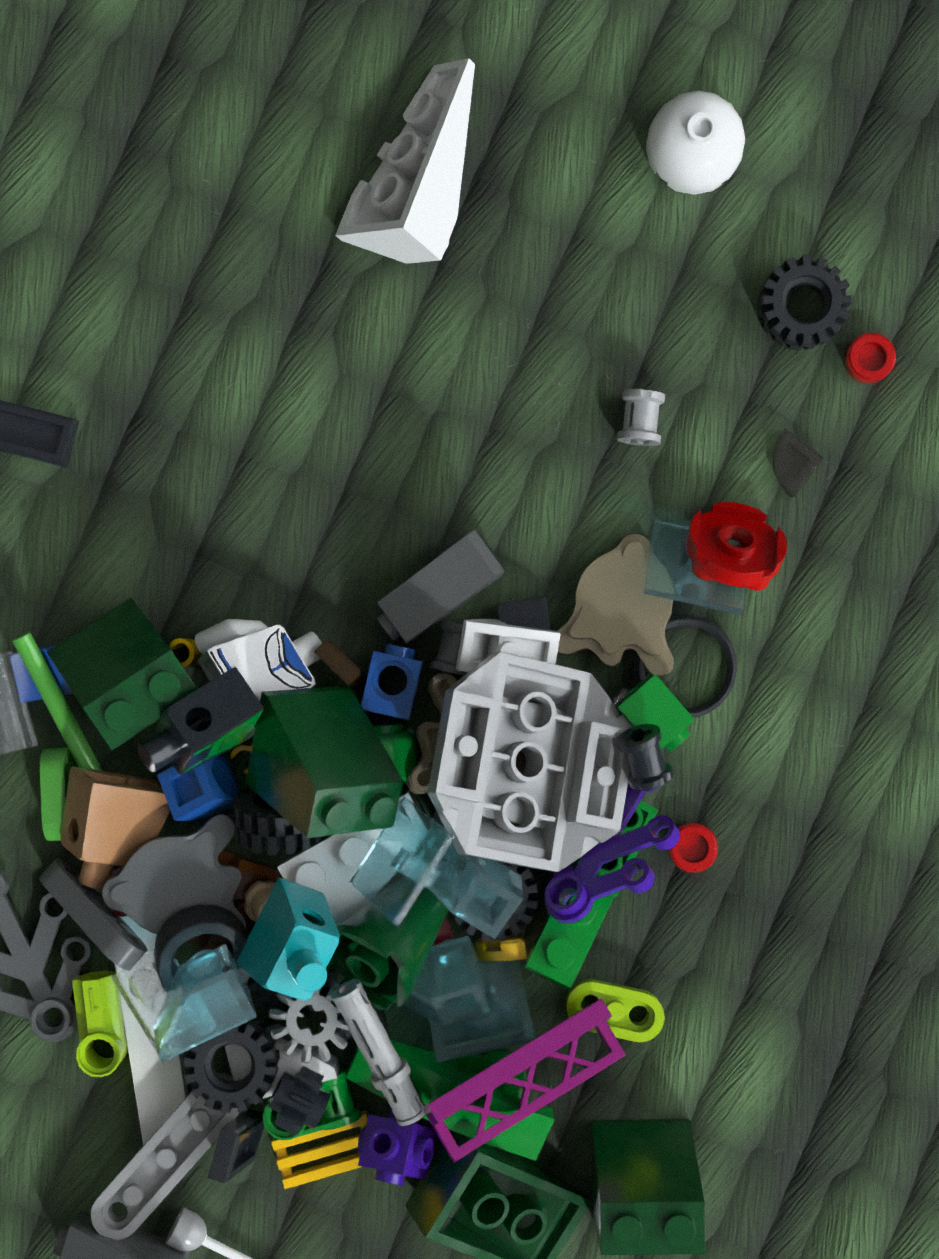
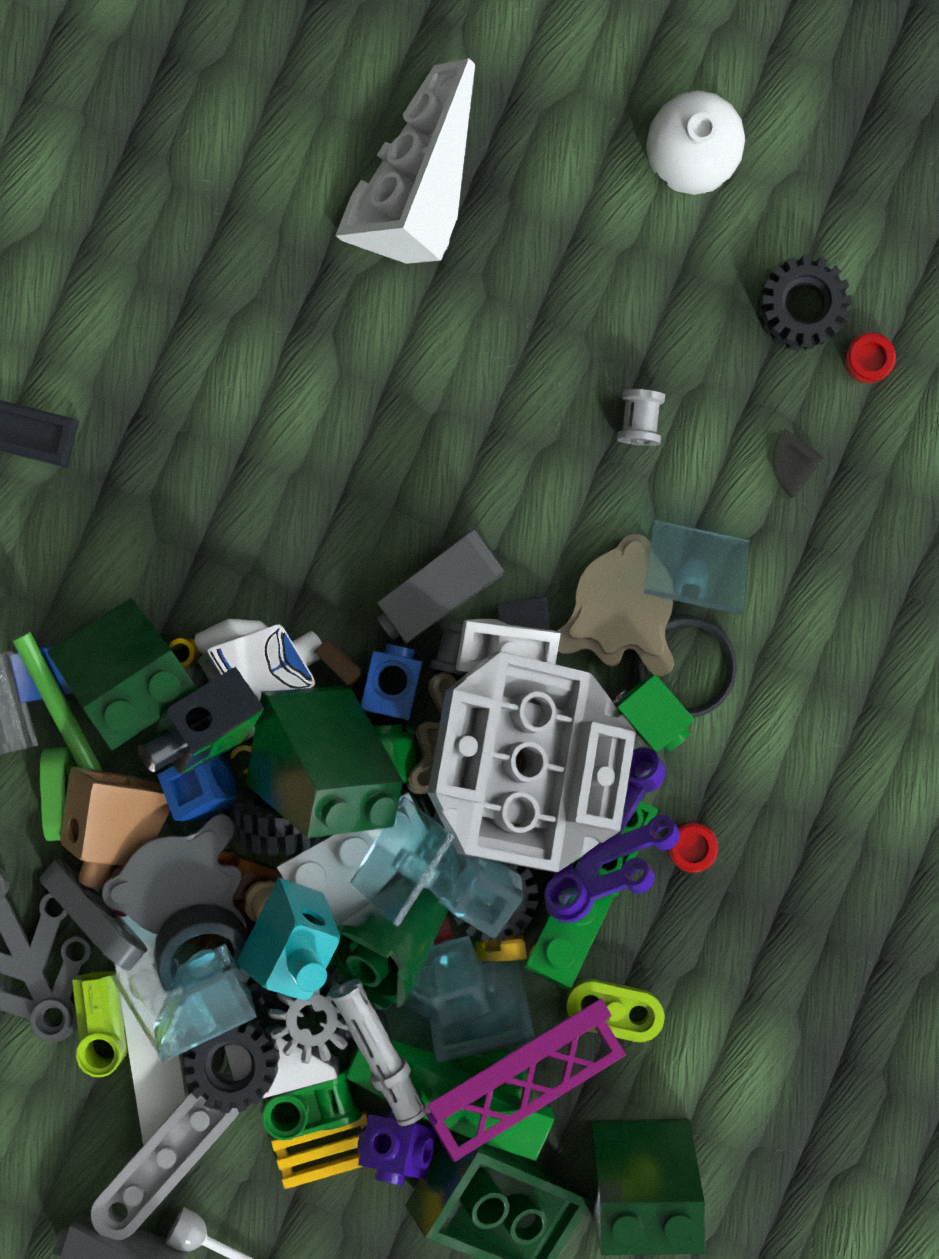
(237, 1146): black tile -> none
(299, 1100): black gear -> none
(644, 757): black bush -> none
(715, 559): red plate -> none

